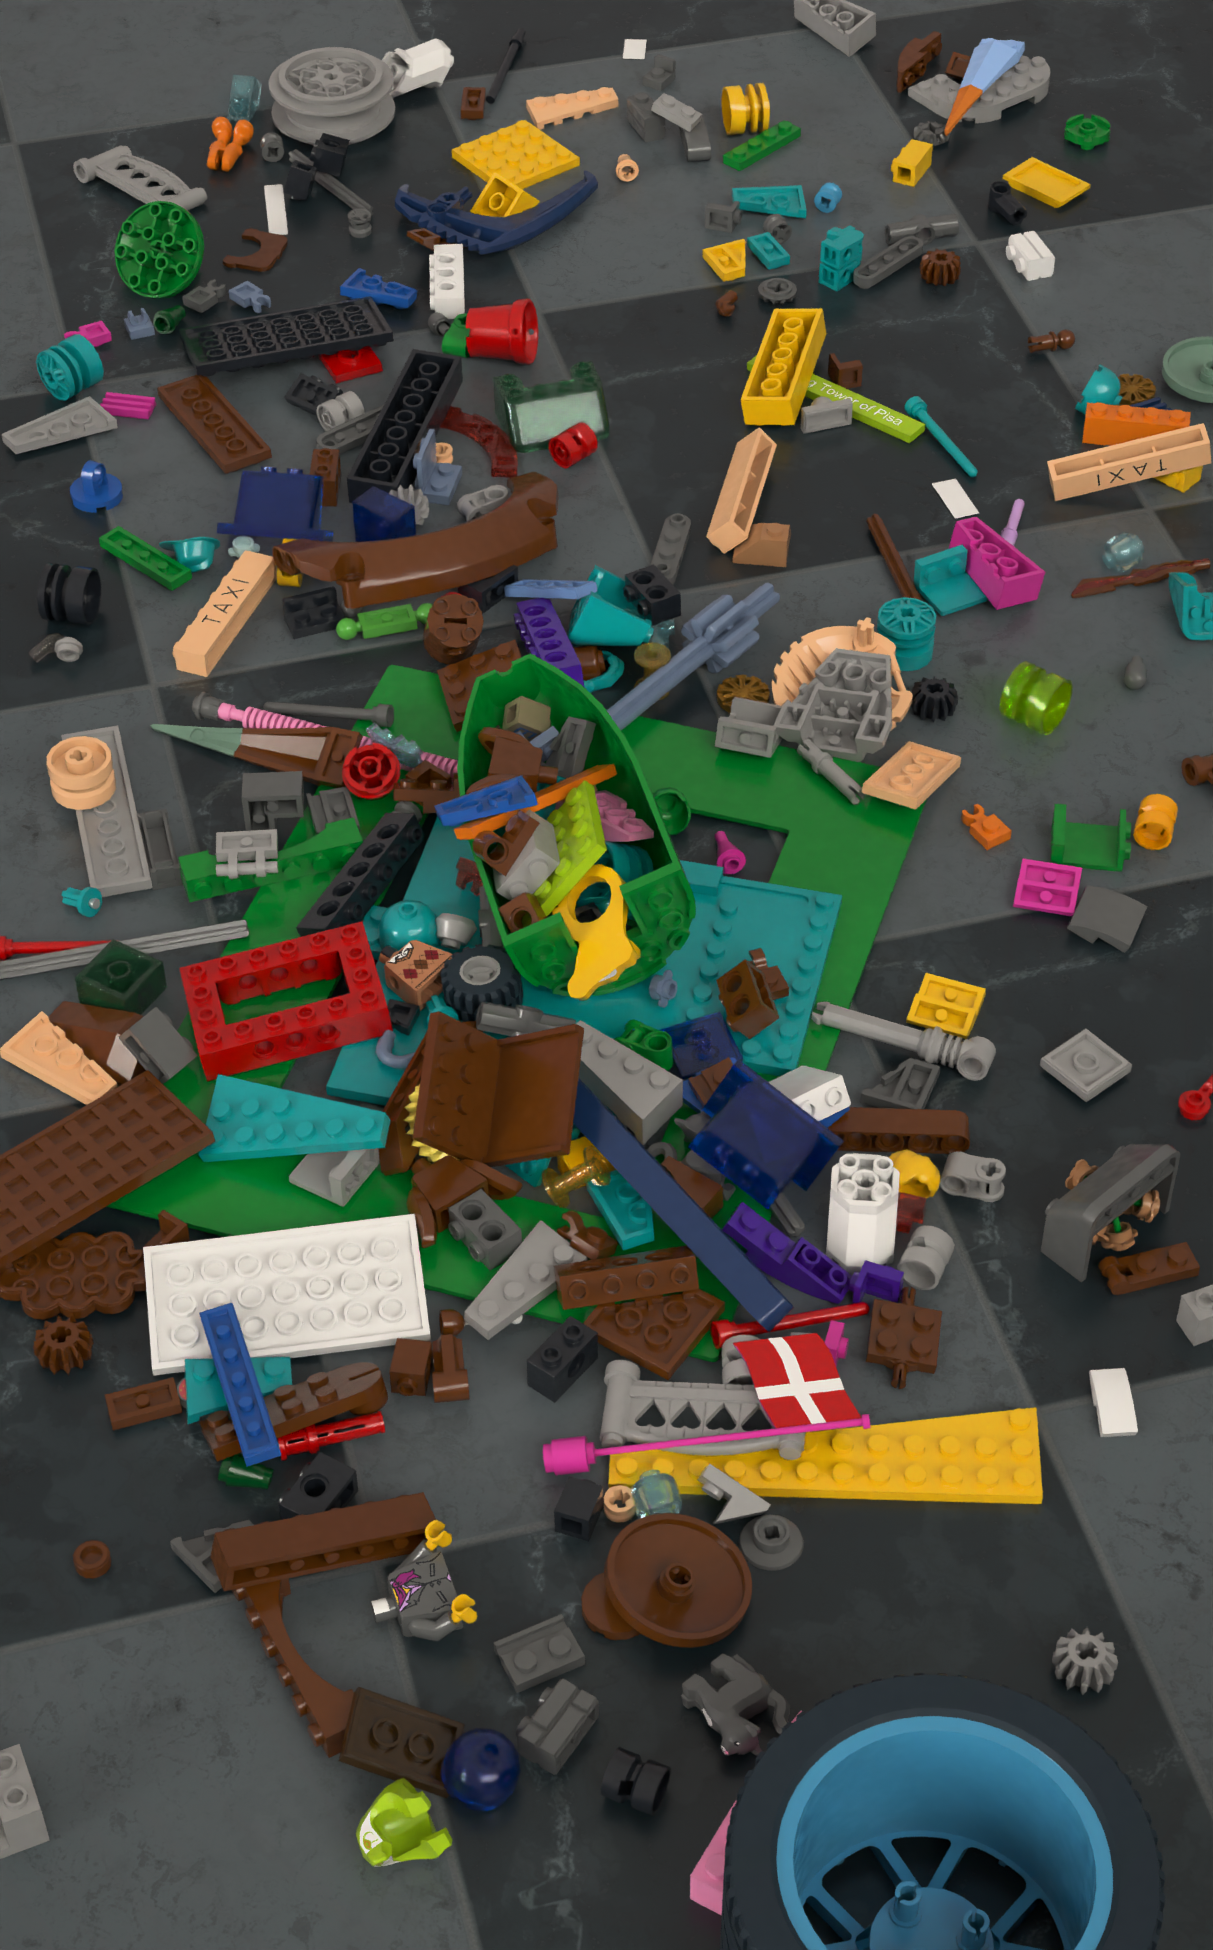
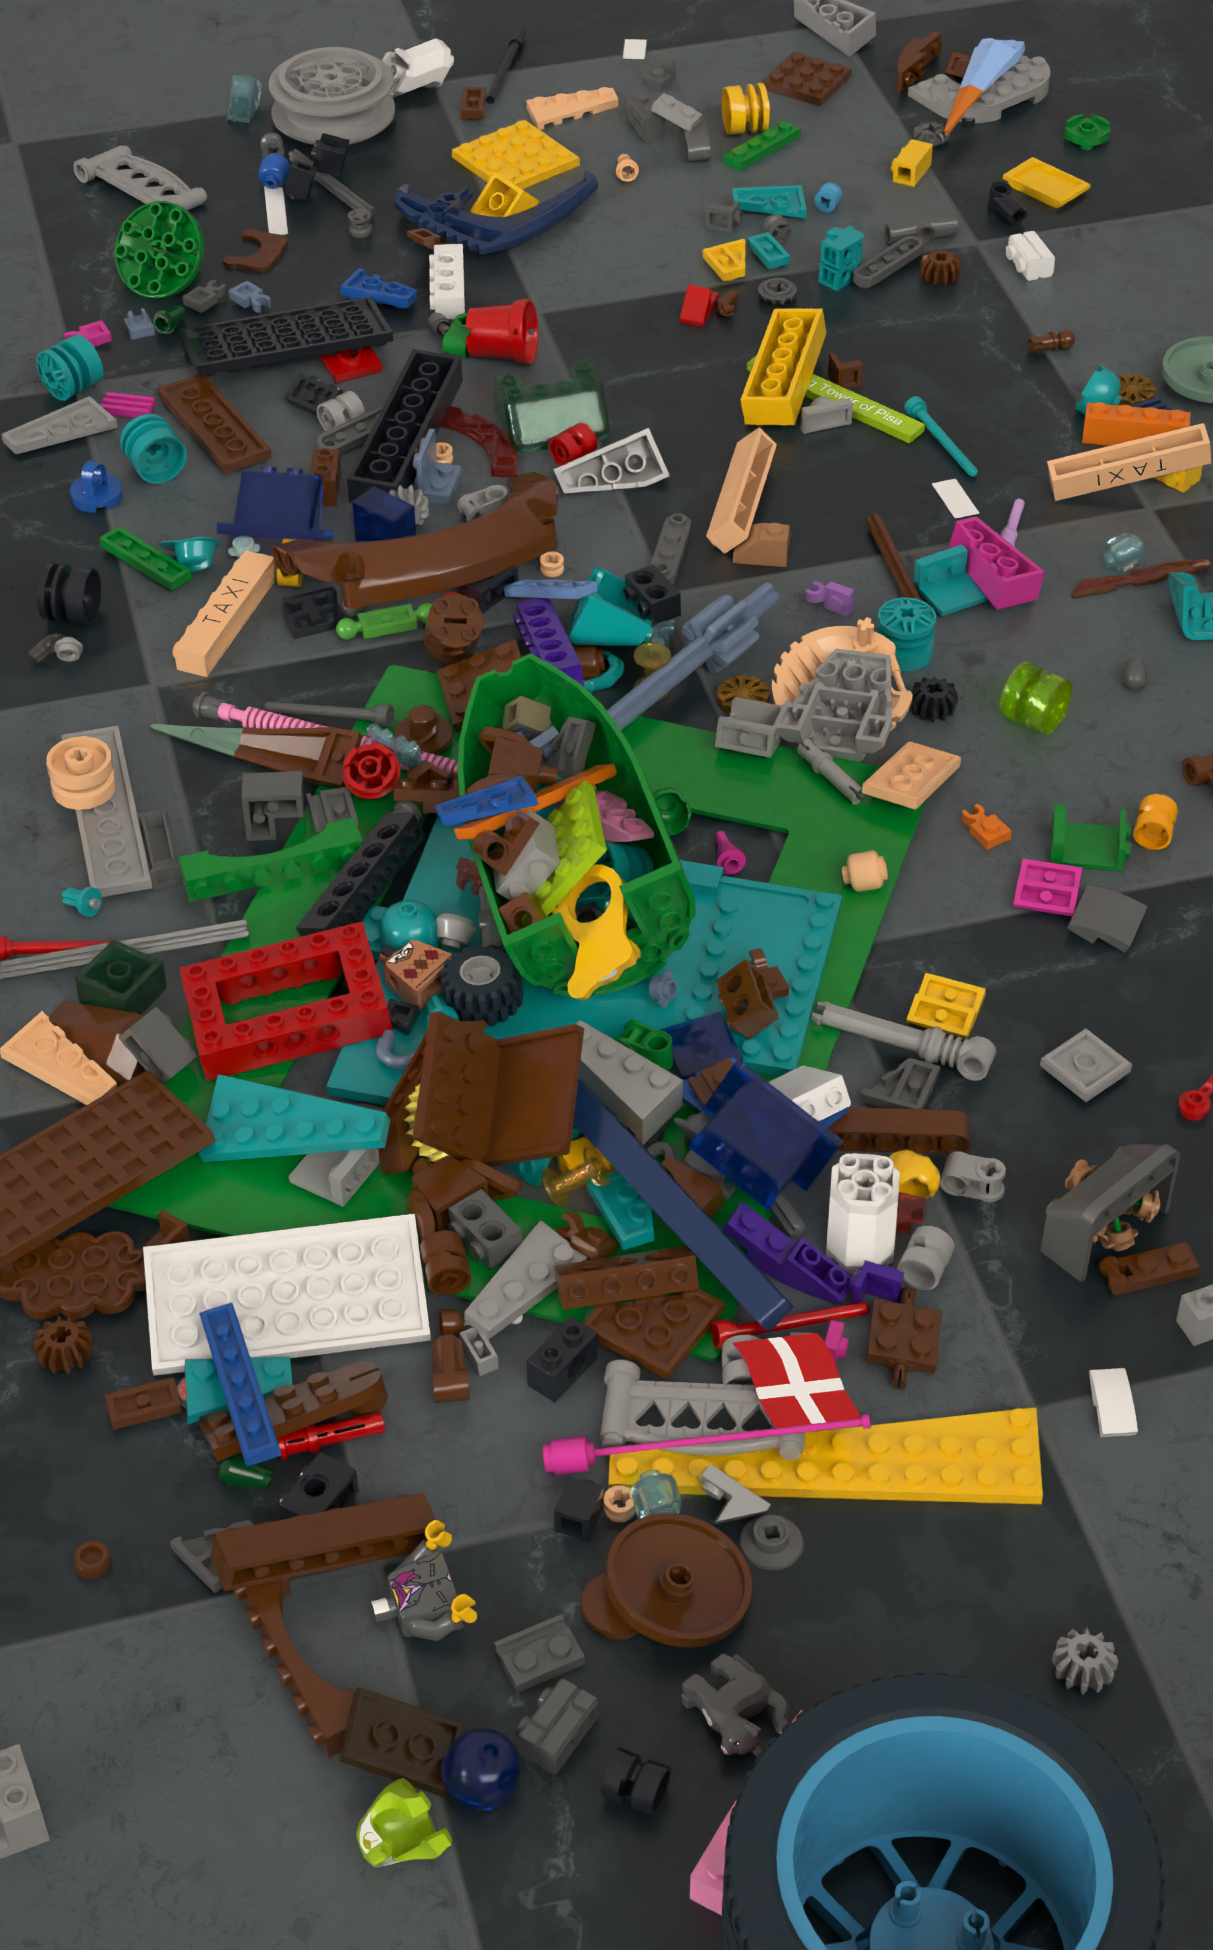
(153, 448): none -> teal wheel
(222, 149): orange piece -> none
(245, 846): light grey plate -> none
(273, 170): none -> blue head
(411, 1367): reddish brown brick -> none
(427, 729): none -> reddish brown plate
(445, 1263): none -> reddish brown wheel
(479, 1351): none -> light grey piece
(516, 1020): dark grey piece -> none
(551, 564): none -> light nougat bush
(621, 465): none -> light grey wedge
(698, 305): none -> red slope
(807, 78): none -> reddish brown plate
(835, 597): none -> medium lavender plate
(865, 871): none -> light nougat head

